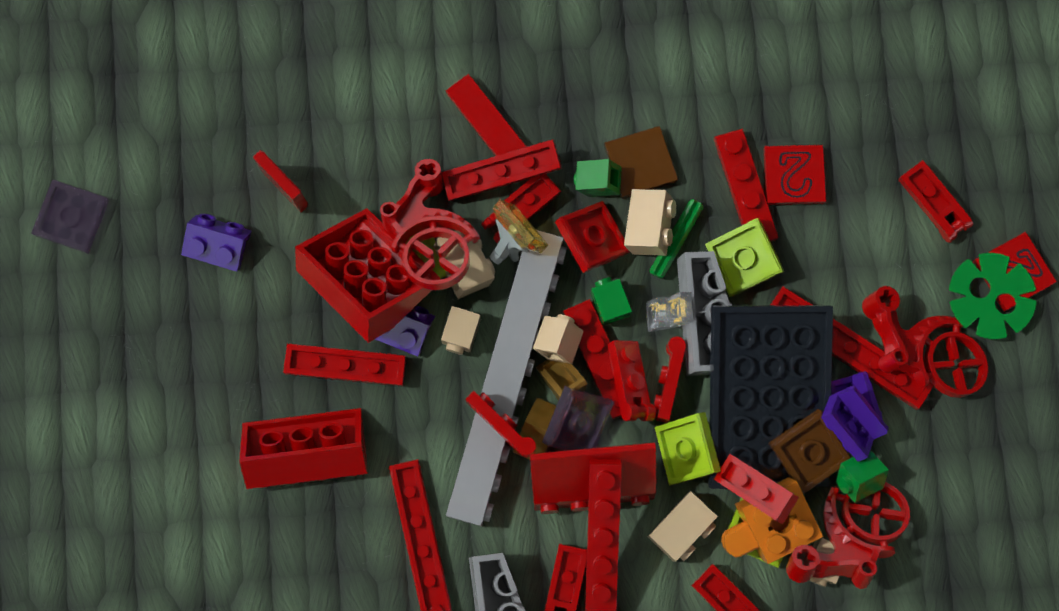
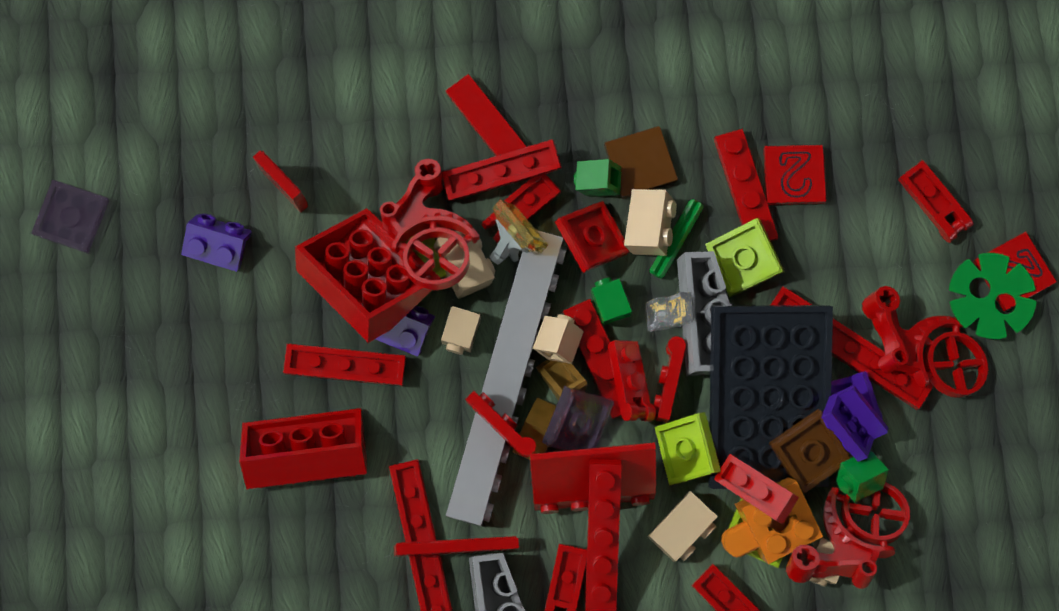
(456, 546): none -> red tile

